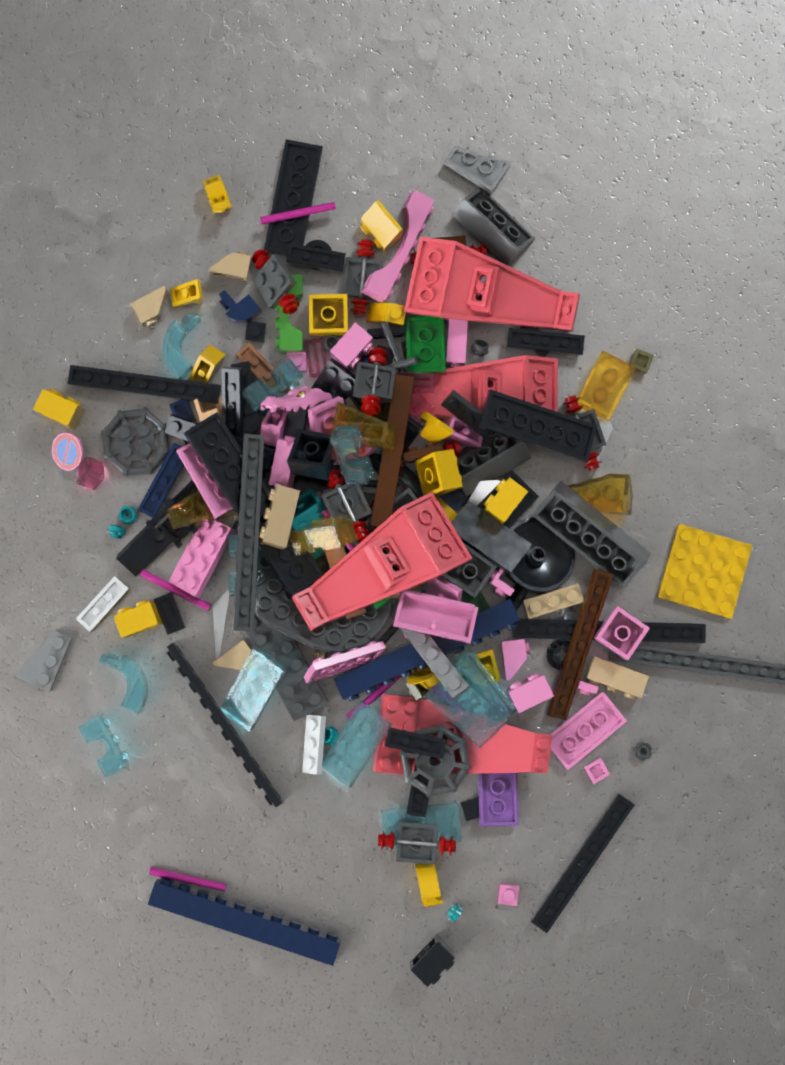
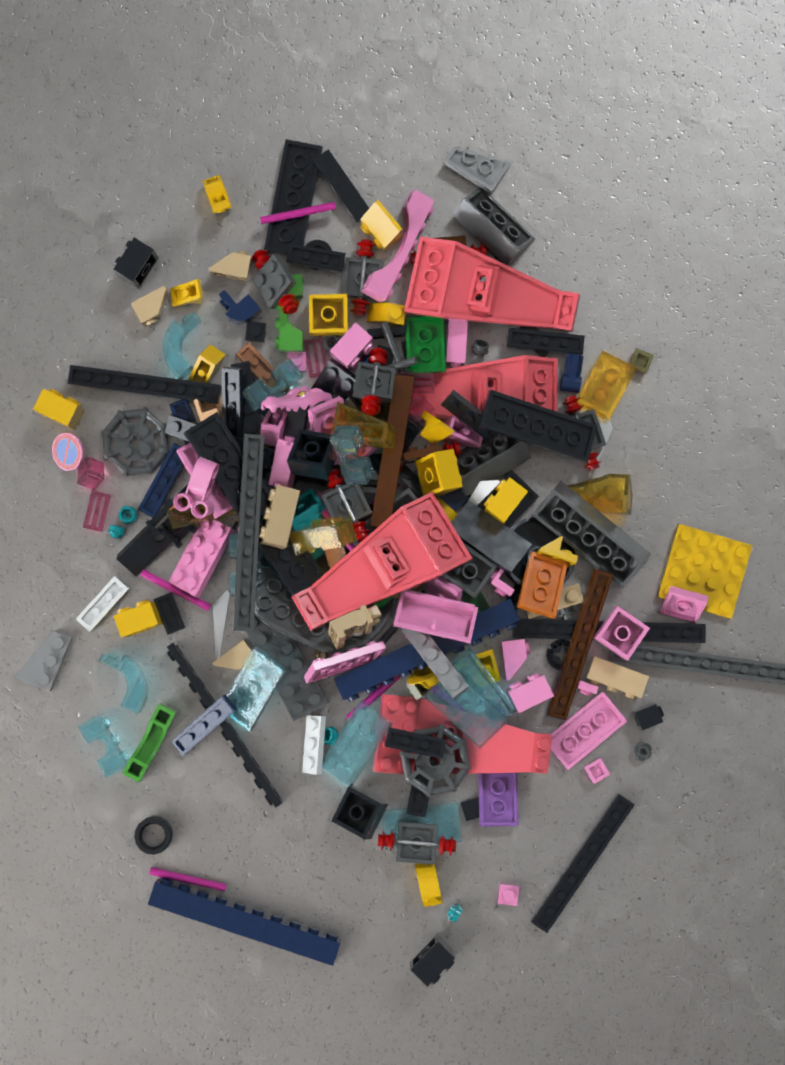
(89, 510): none -> clear pink tile
(135, 262): none -> black brick
(139, 839): none -> black tyre
(151, 742): none -> bright green arch
(199, 489): none -> bright pink piece
(203, 725): none -> tile
(341, 185): none -> black tile
(353, 624): none -> tan hips
(359, 812): none -> black brick
(542, 585): none -> orange plate
(553, 550): none -> yellow slope
(572, 378): none -> dark blue piece
(648, 716): none -> black brick
(683, 604): none -> bright pink plate

